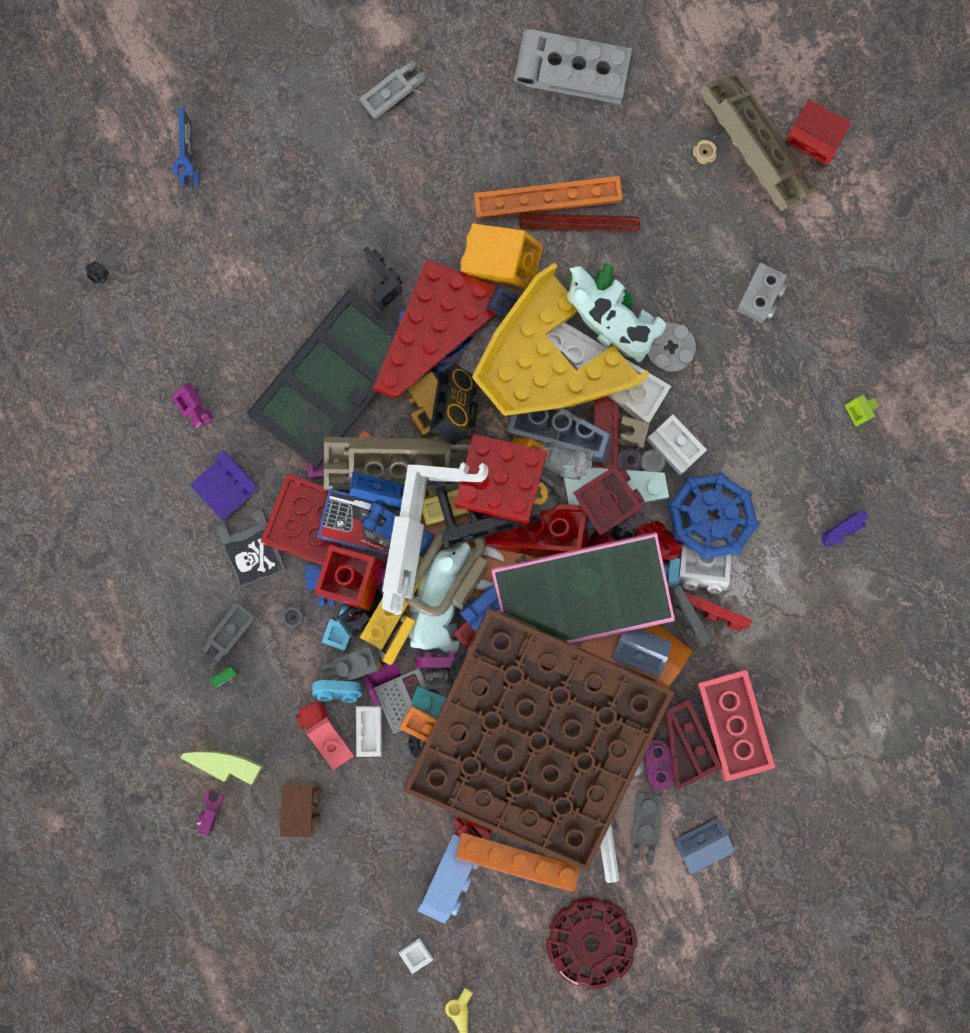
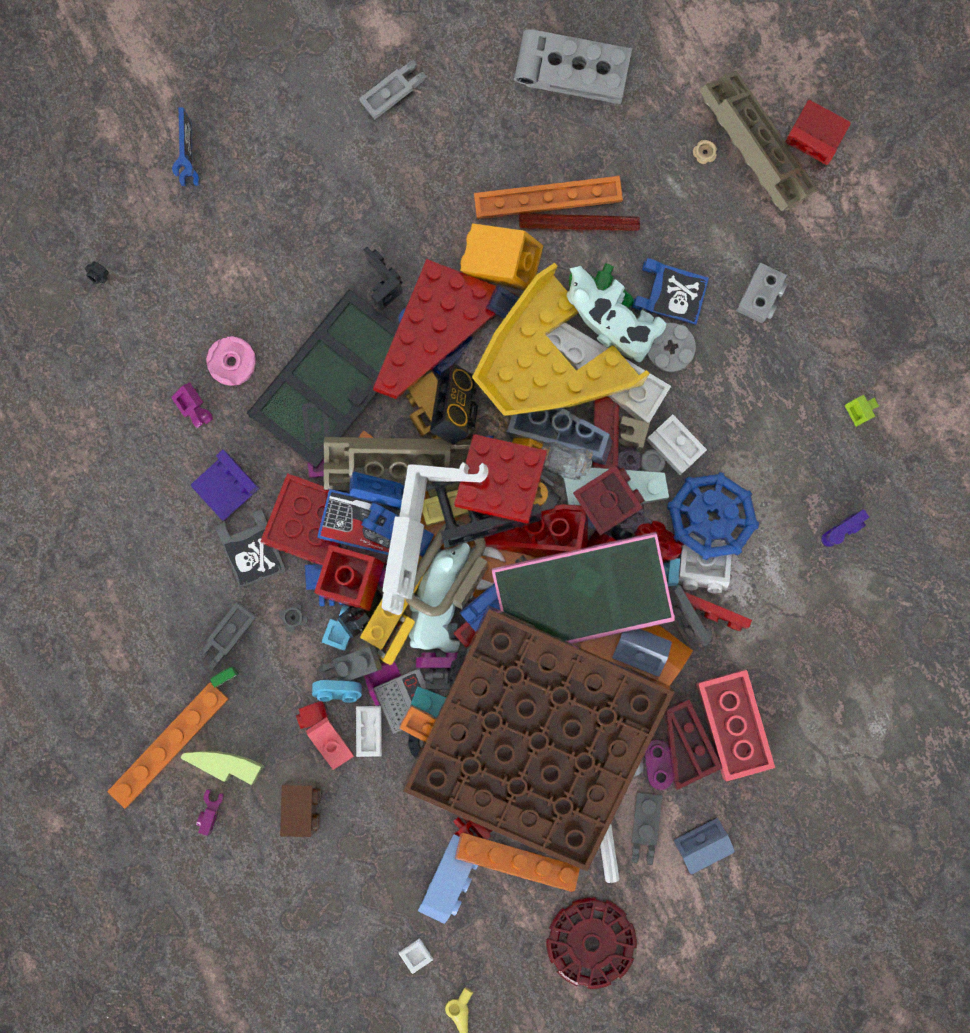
(167, 745): none -> orange plate
(229, 348): none -> bright pink plate
(674, 293): none -> flag

